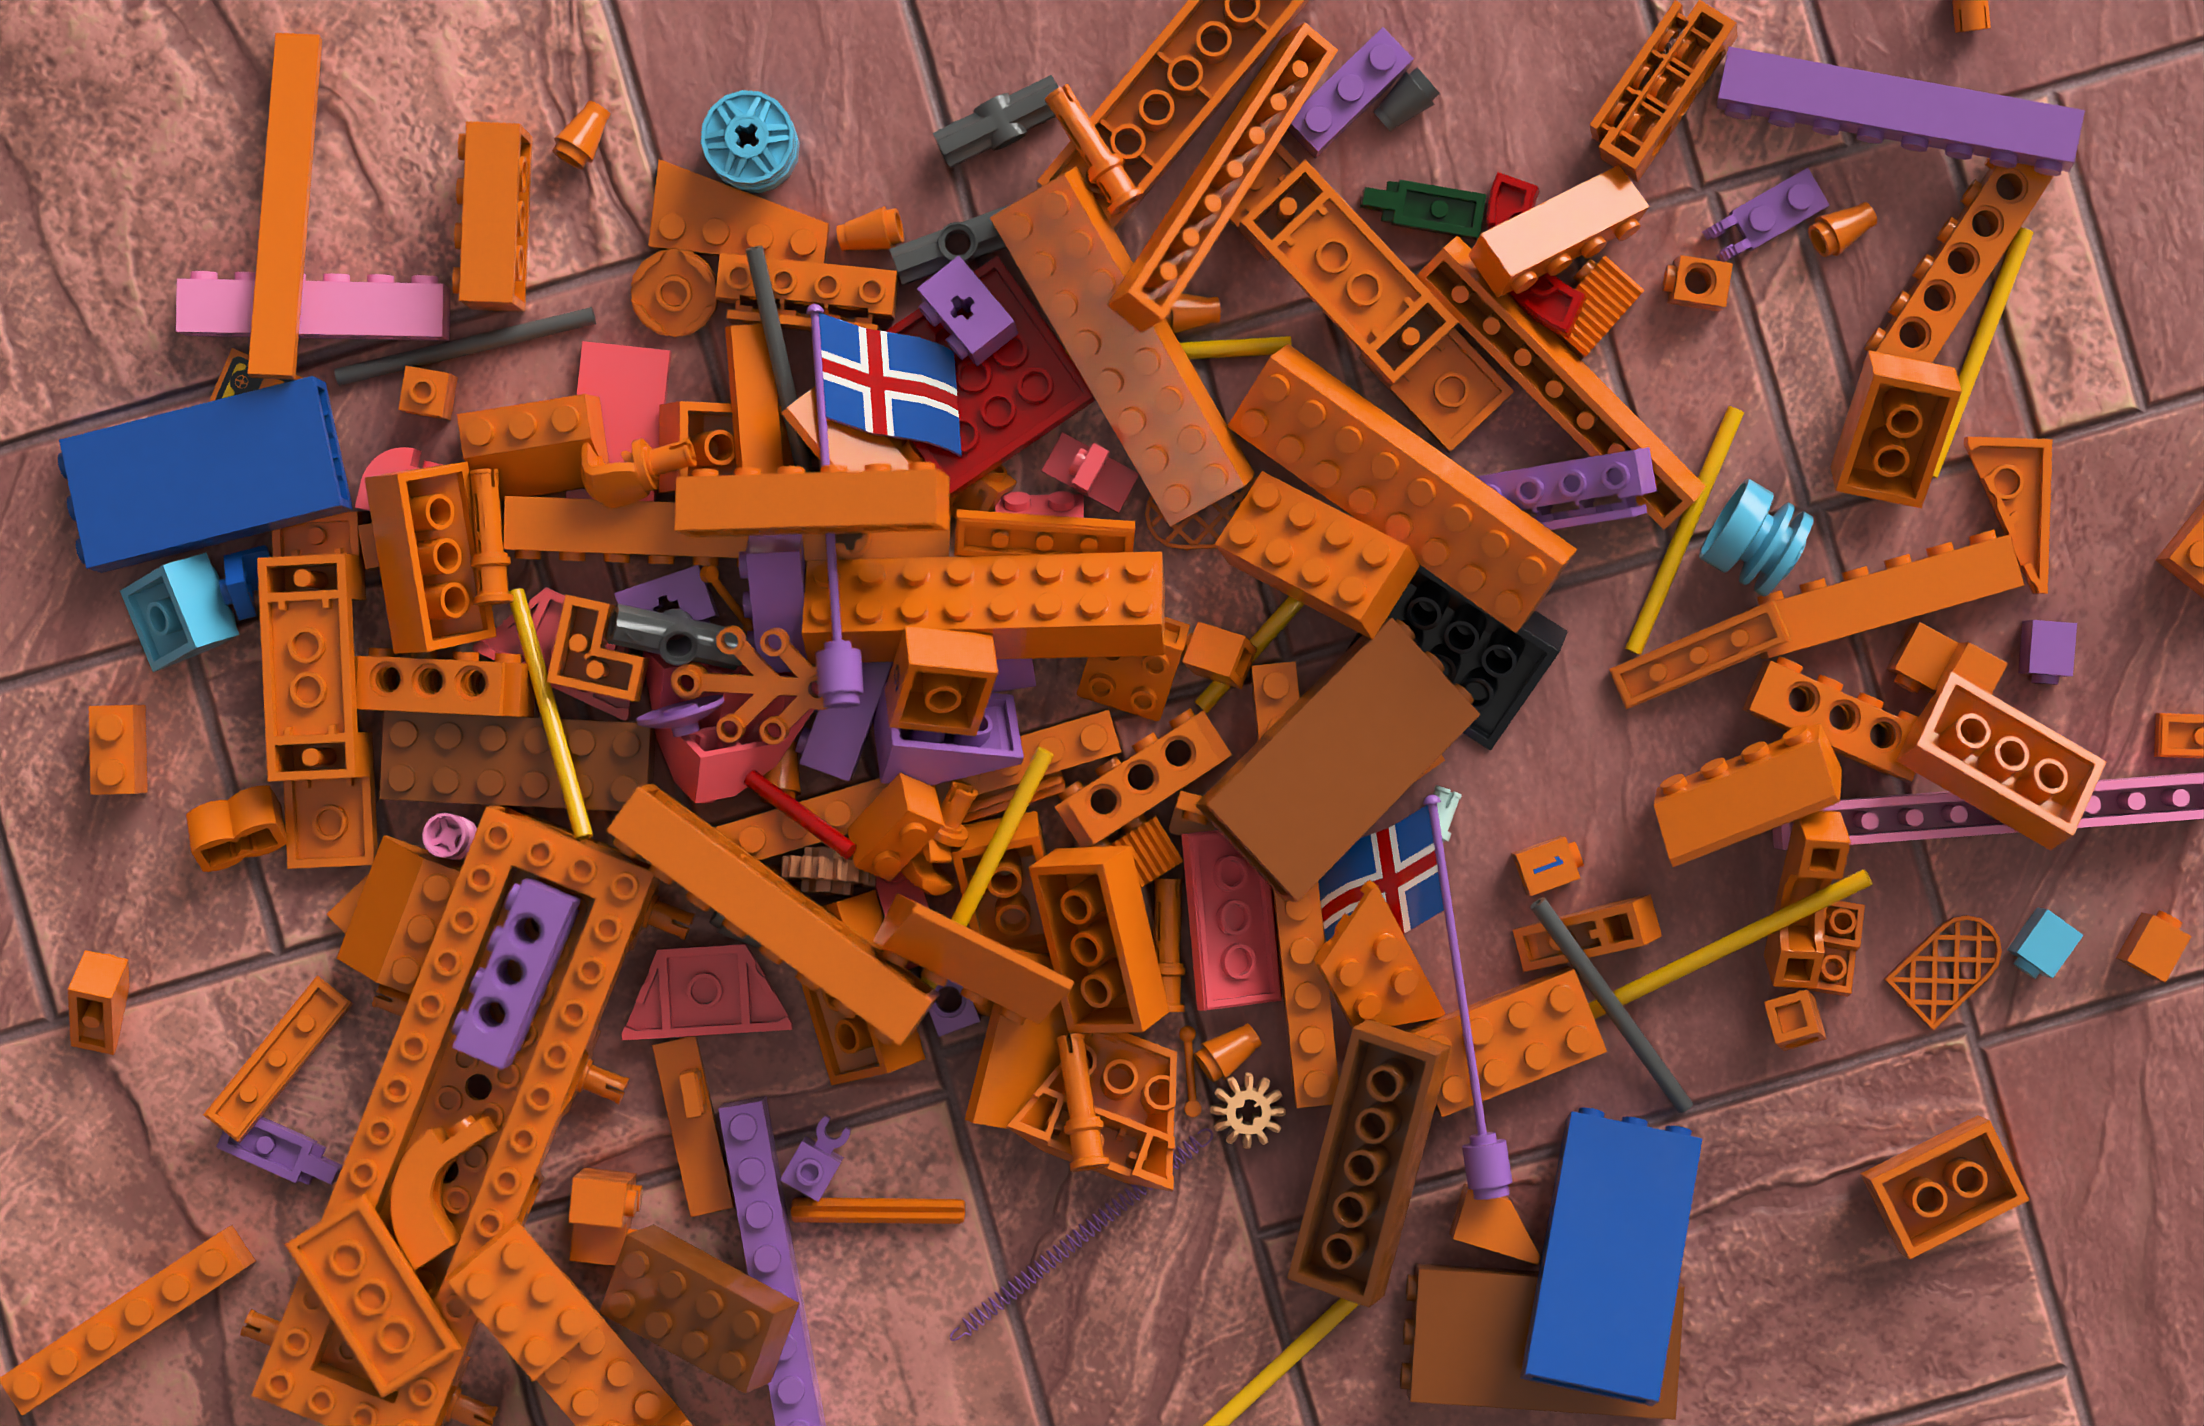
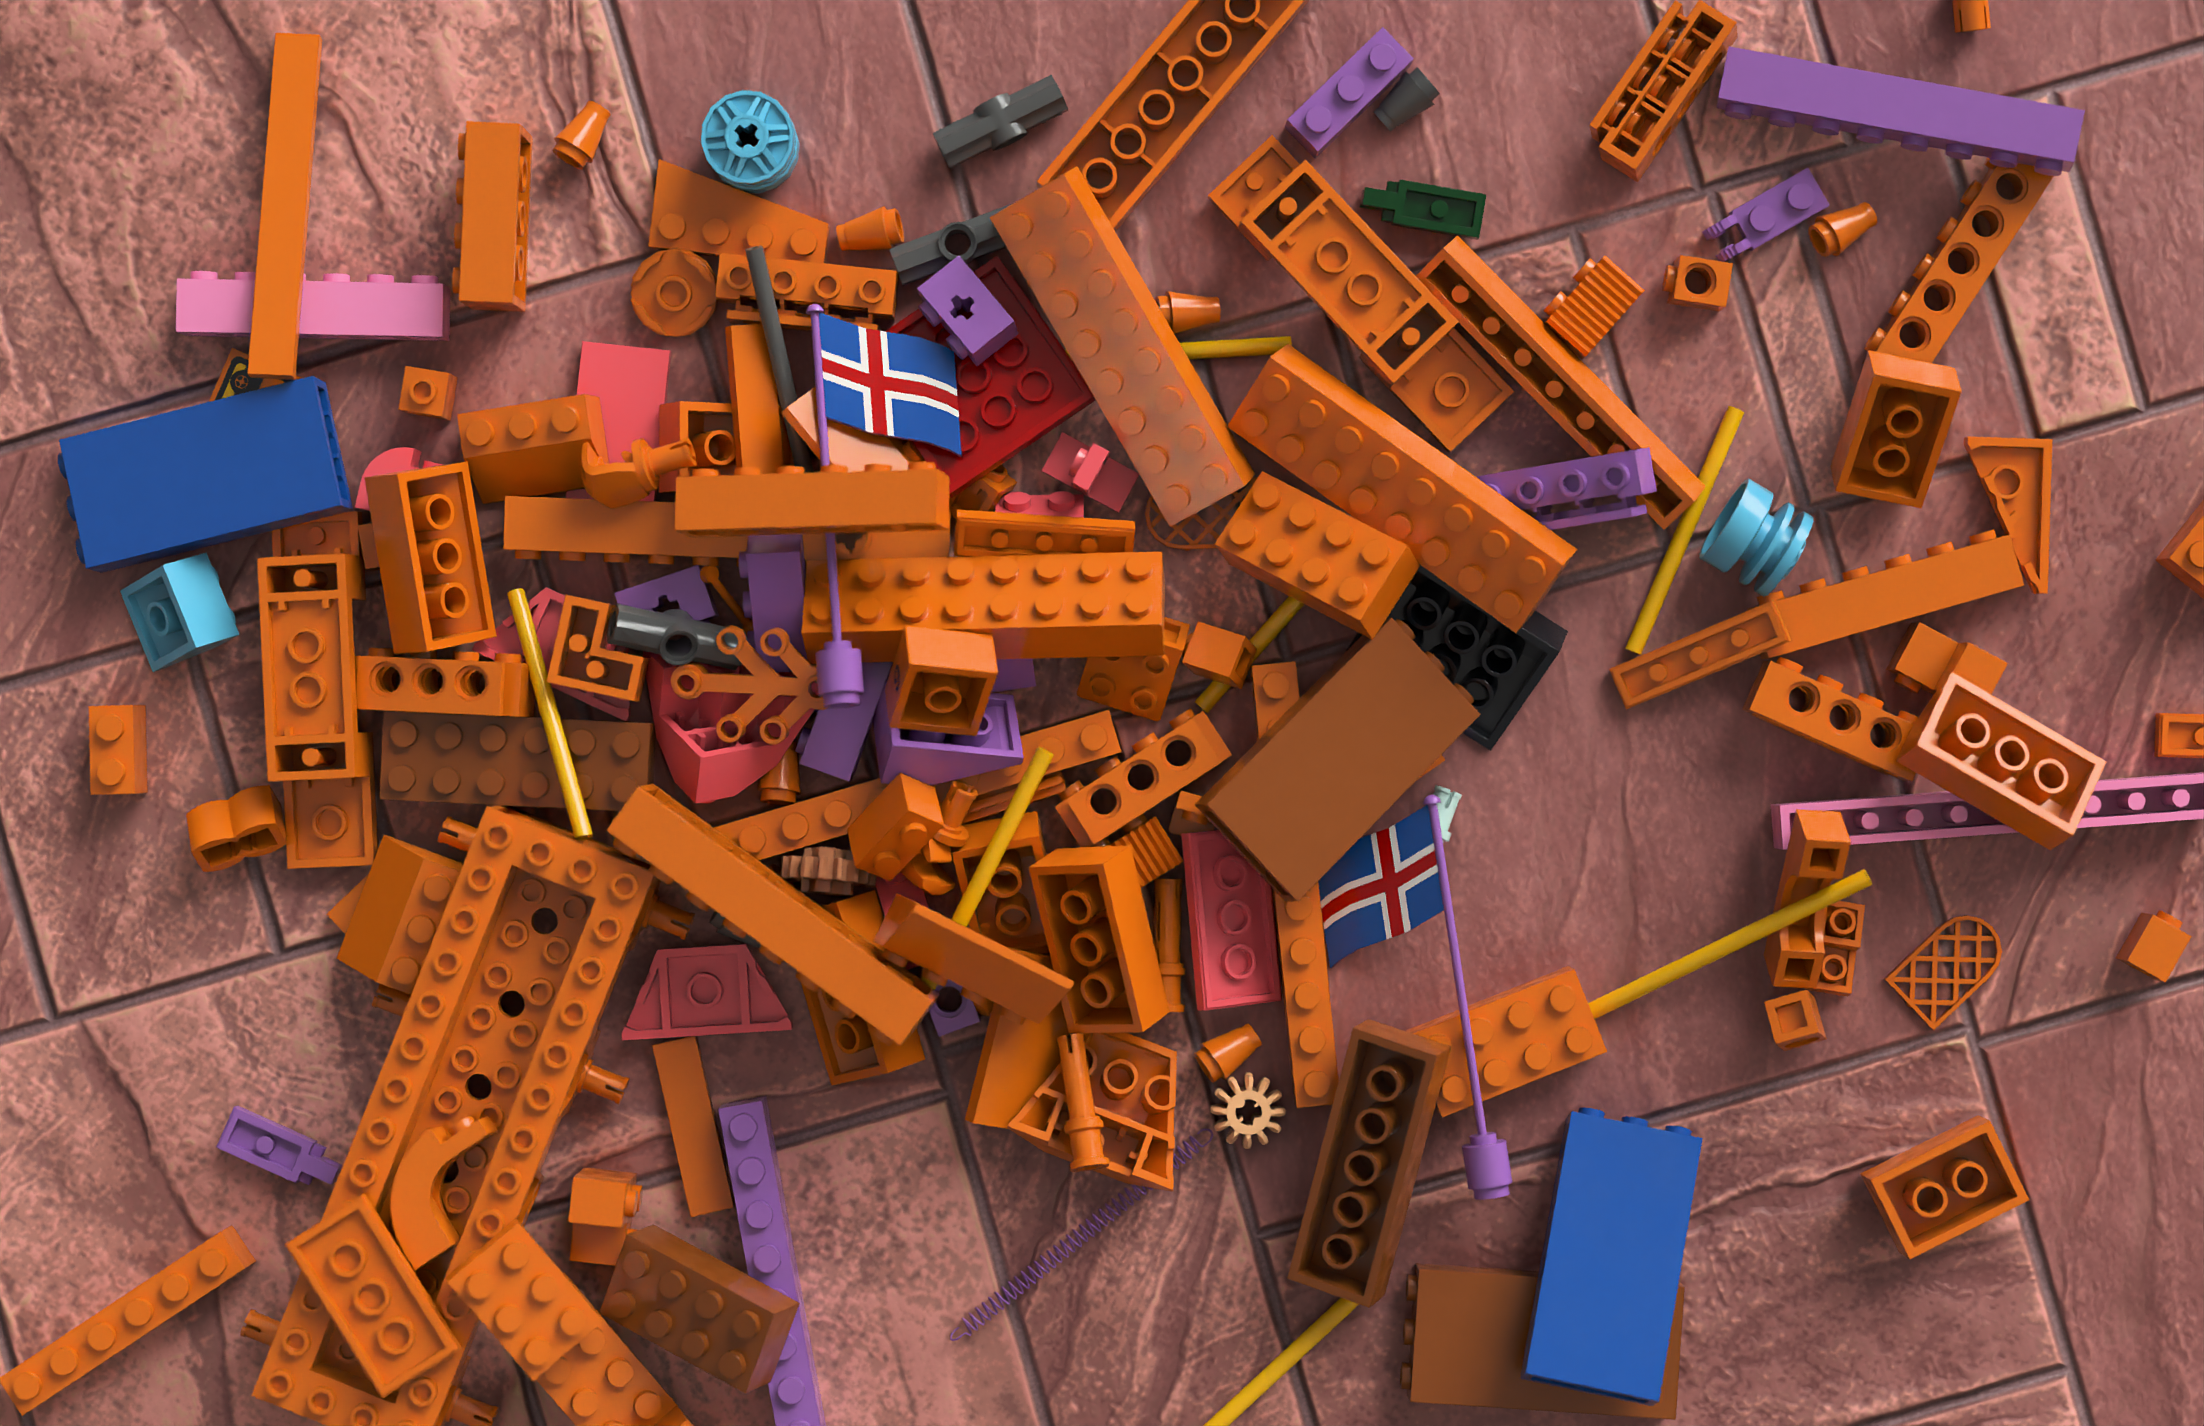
(98, 1001): orange slope -> none
(242, 580): blue bracket -> none
(278, 1059): orange tile -> none
(441, 837): bright pink wheel -> none
(465, 346): dark grey piece -> none
(475, 1028): medium lavender brick -> none
(490, 559): orange pin -> none
(681, 716): medium lavender dish -> none
(693, 1093): orange tile -> none
(800, 814): red bar -> none
(815, 1161): medium lavender brick -> none
(878, 1210): orange axle -> none
(1104, 167): orange pin -> none
(1192, 1106): orange hinge -> none
(1222, 178): orange brick -> none
(1374, 967): orange wing -> none
(1492, 1226): orange slope -> none
(1548, 865): orange brick -> none
(1549, 299): red tile -> none
(1558, 232): brick -> none
(1596, 930): orange slope -> none
(1611, 1005): dark grey piece -> none
(1747, 793): orange slope -> none
(1986, 330): yellow piece -> none
(2043, 944): medium azure brick -> none
(2047, 650): medium lavender brick -> none

